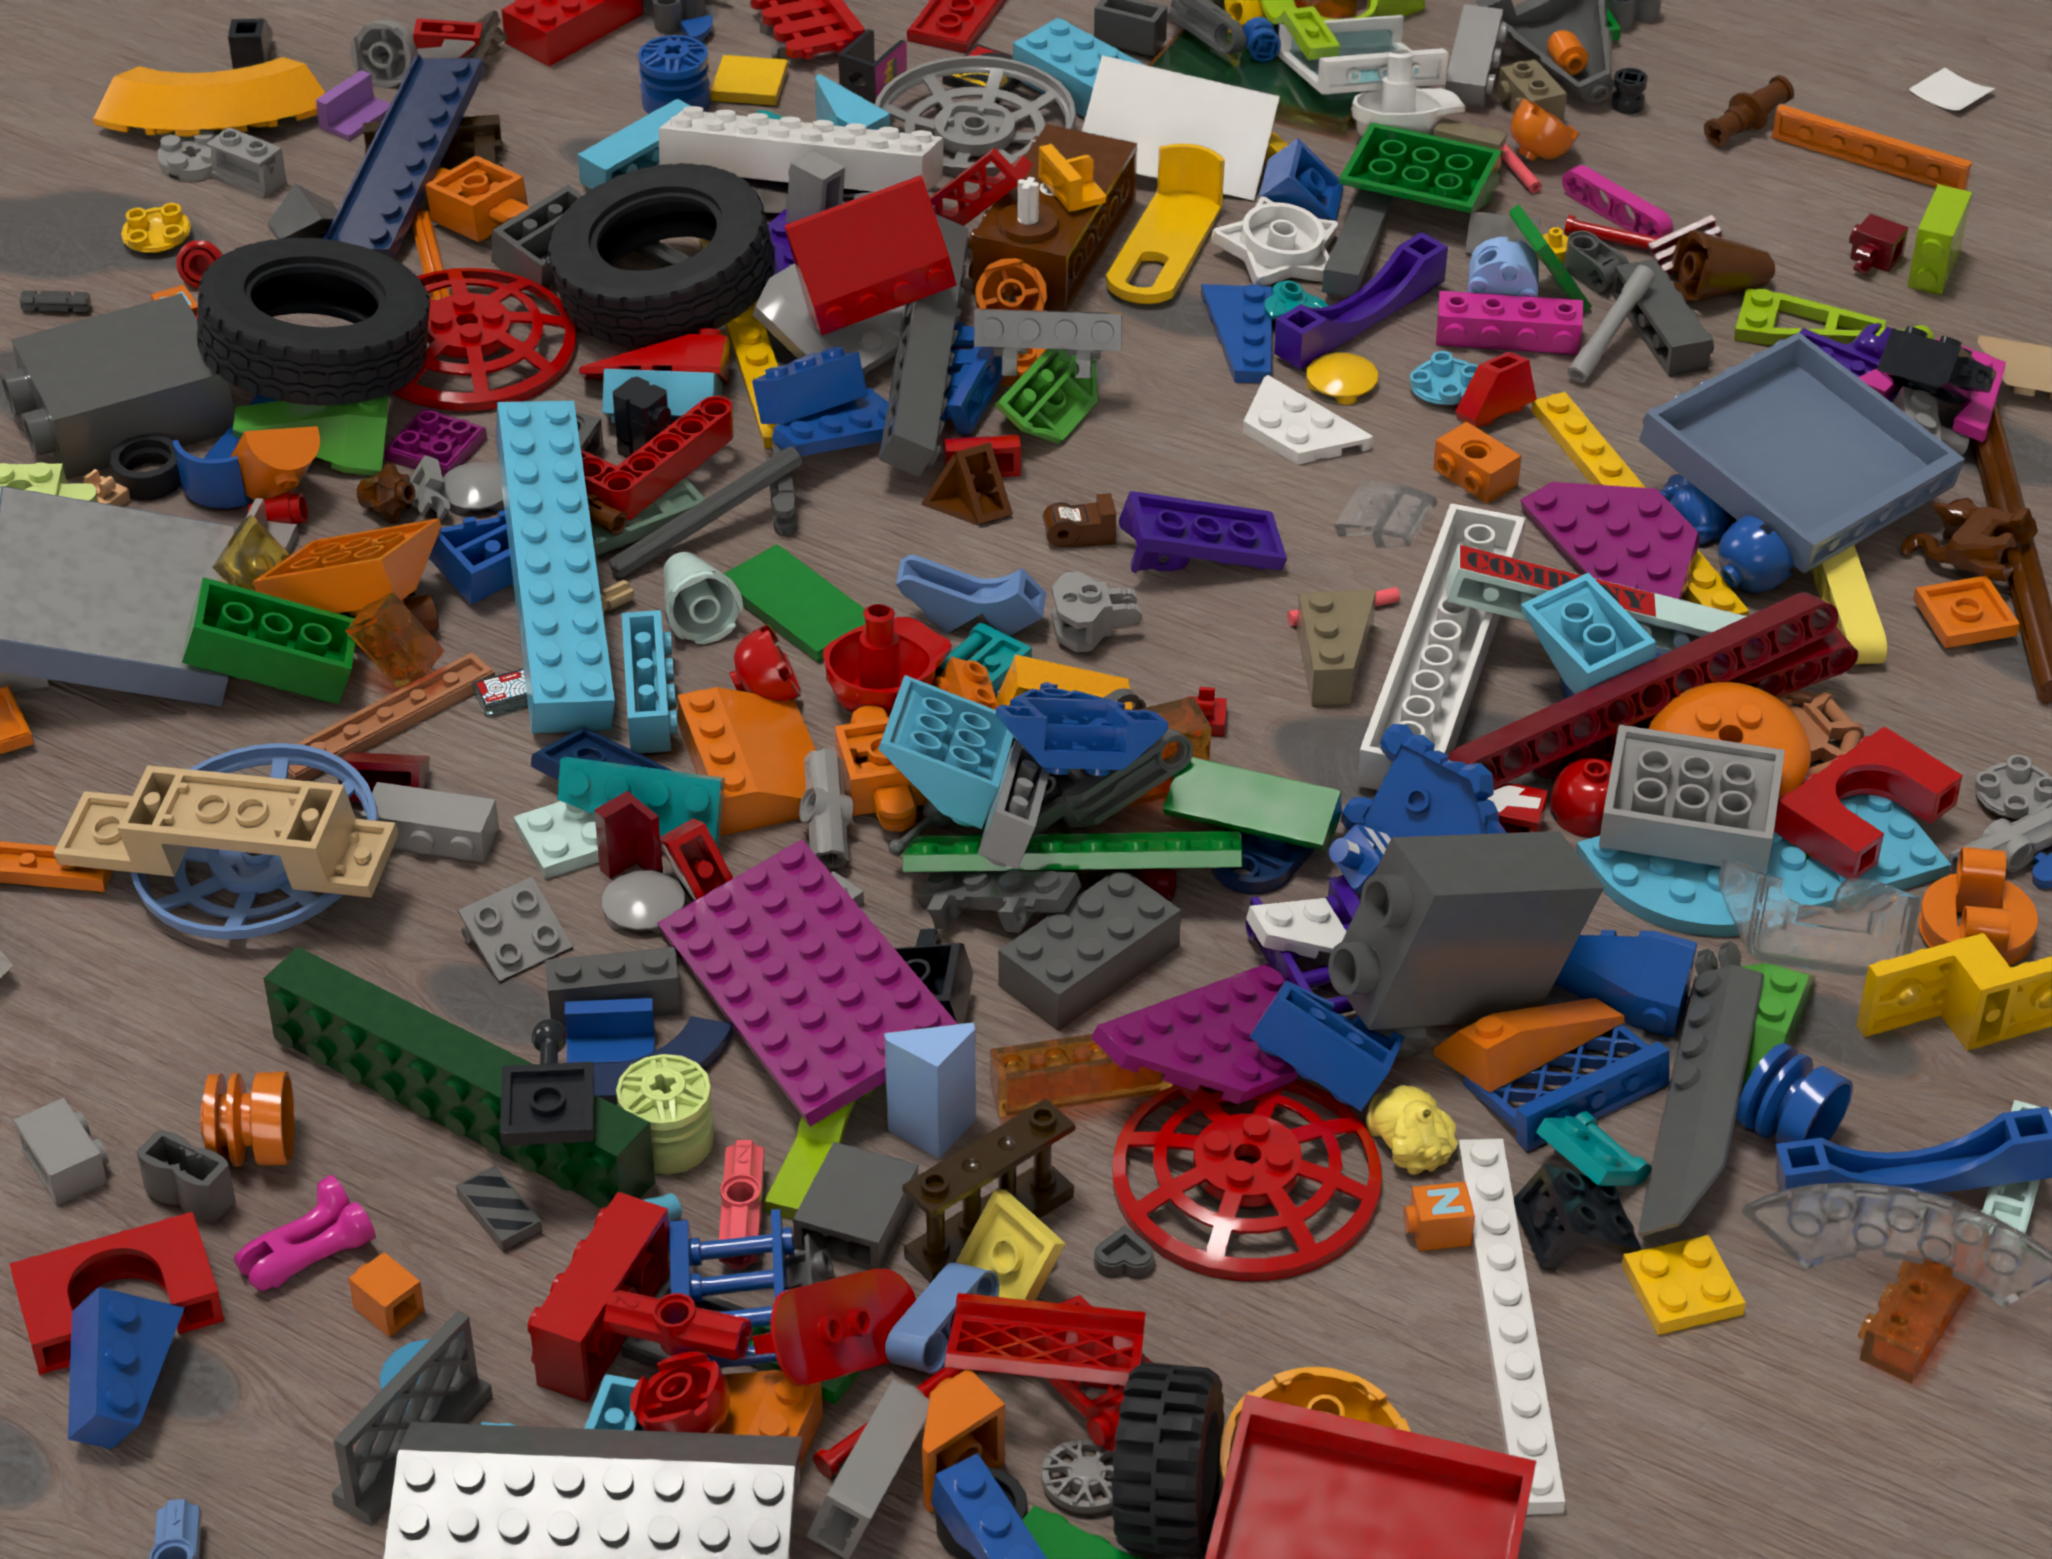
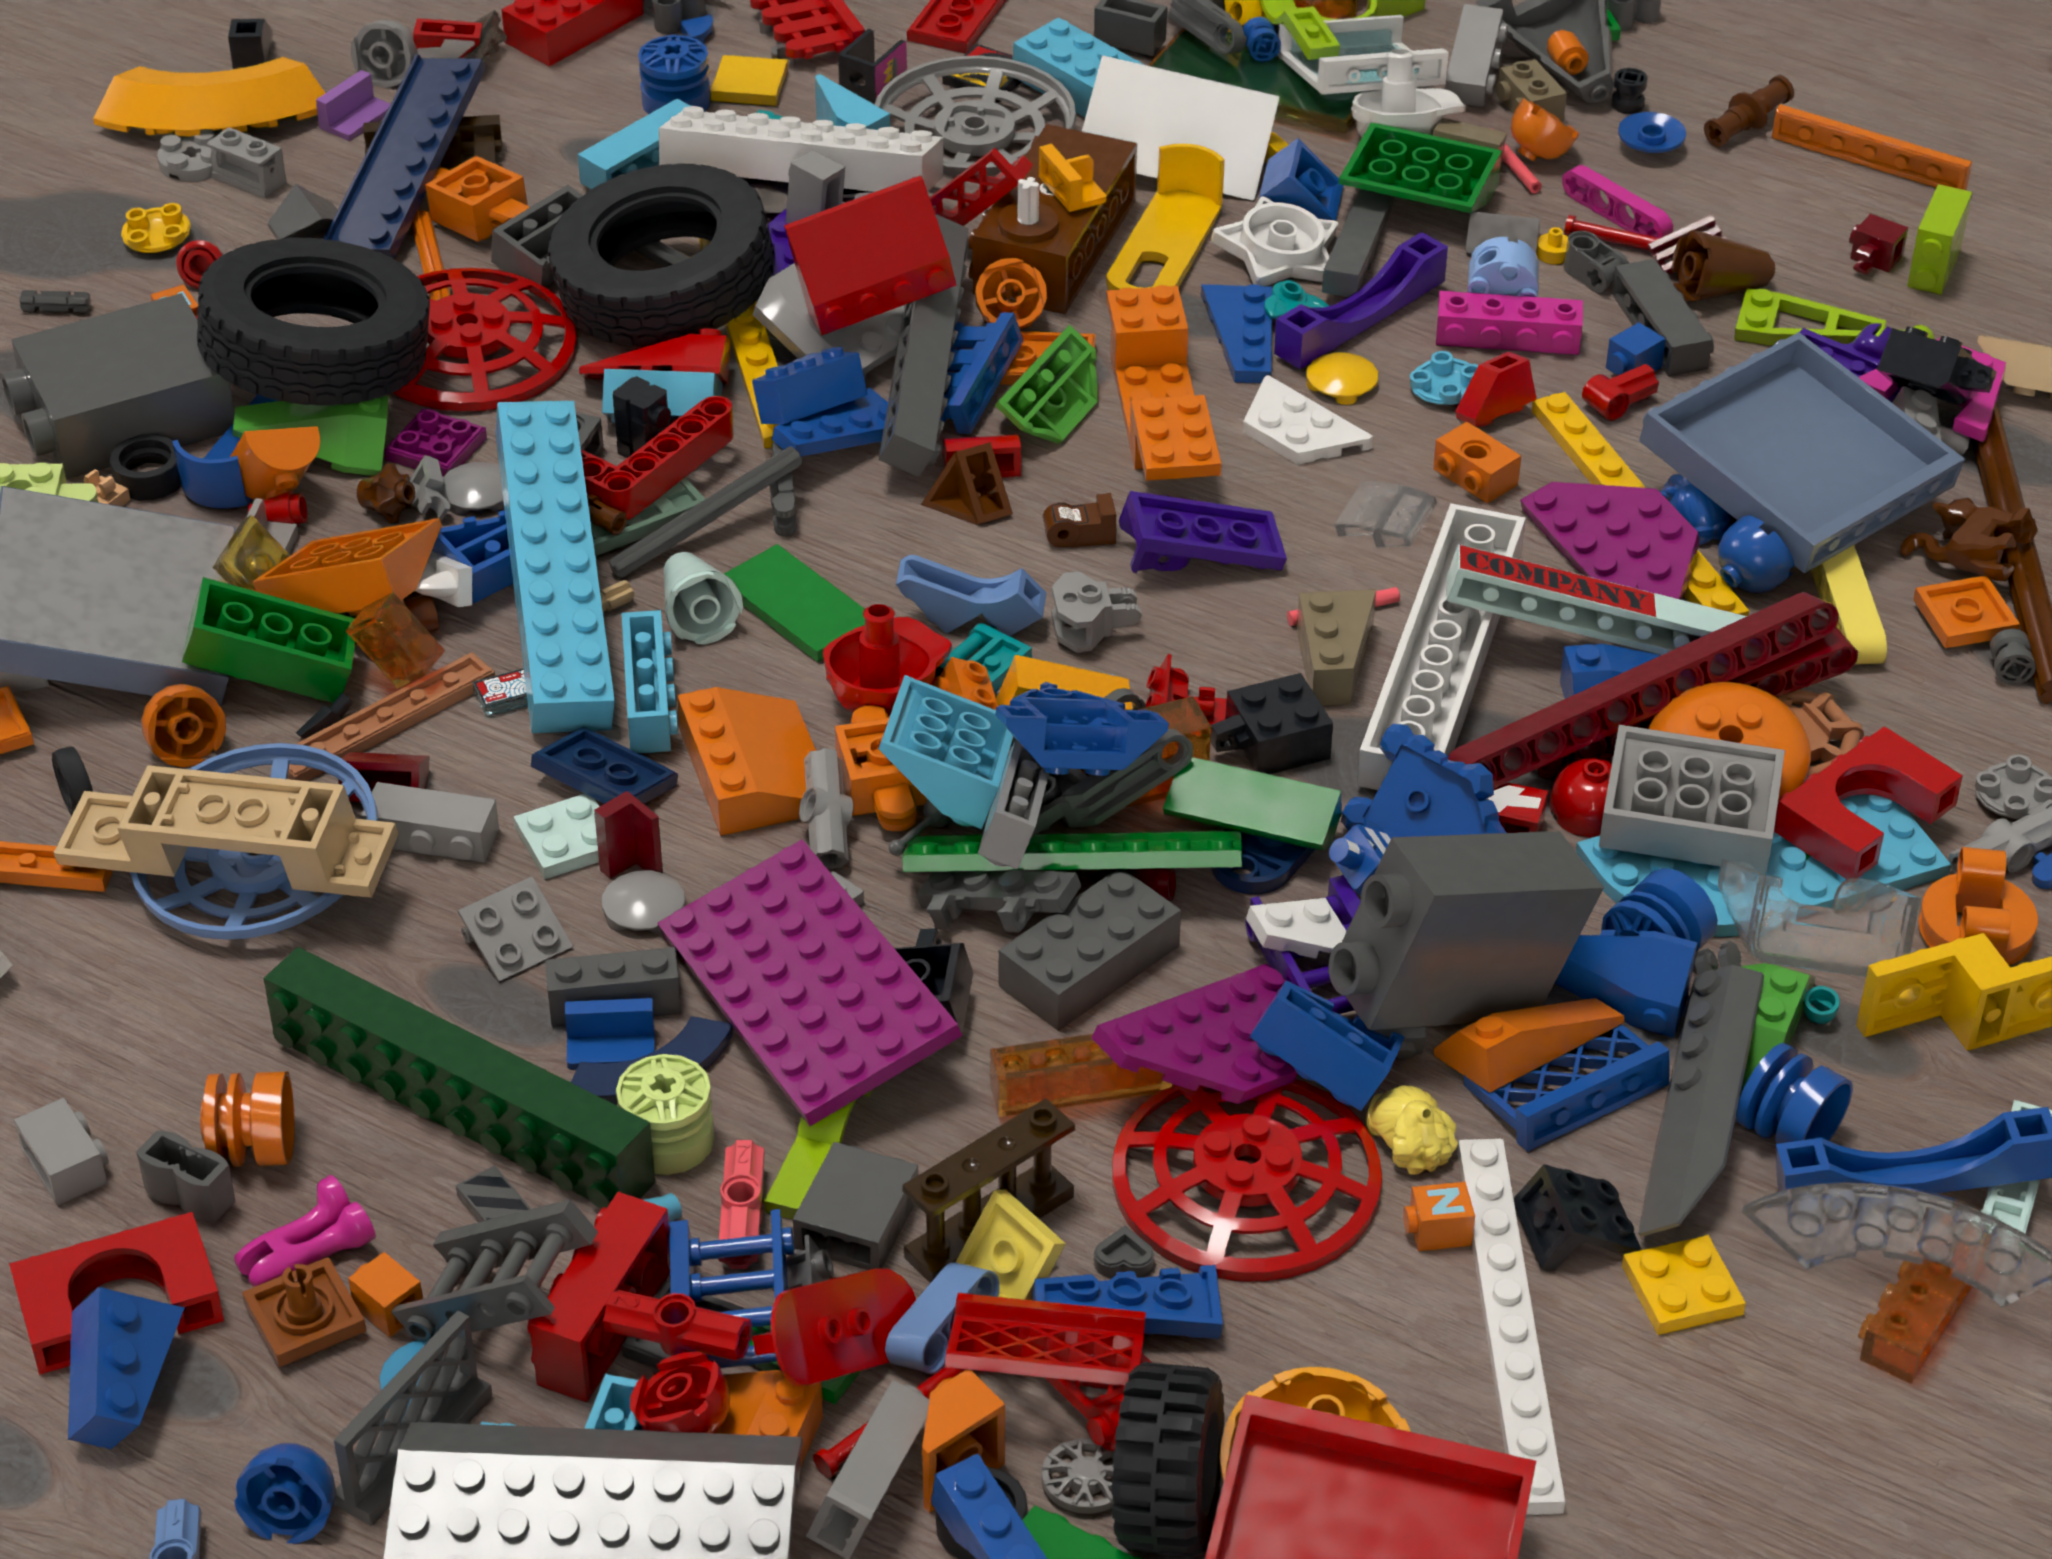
(70, 776): none -> black tyre
(183, 725): none -> orange cylinder
(286, 1492): none -> blue cylinder
(303, 1311): none -> dark orange plate
(326, 716): none -> black bar
(447, 580): none -> white tile
(492, 1244): none -> dark grey fence
(549, 1098): black plate -> none
(669, 794): teal wing -> none
(695, 858): red slope -> none
(764, 667): red cylinder -> none
(931, 1085): light blue slope -> none
(1078, 332): dark grey hinge -> none
(1162, 416): none -> orange bracket
(1166, 683): none -> red hinge
(1171, 1301): none -> blue wing
(1275, 725): none -> black hinge
(1548, 256): green tile -> none
(1587, 633): medium azure slope -> none
(1592, 351): light grey piece -> none
(1593, 1150): teal plate -> none
(1614, 395): none -> red piece
(1635, 348): none -> blue brick
(1652, 132): none -> blue dish
(1665, 904): none -> blue wheel
(1825, 1002): none -> teal hinge
(1949, 90): white sticker -> none
(2012, 656): none -> dark grey wheel

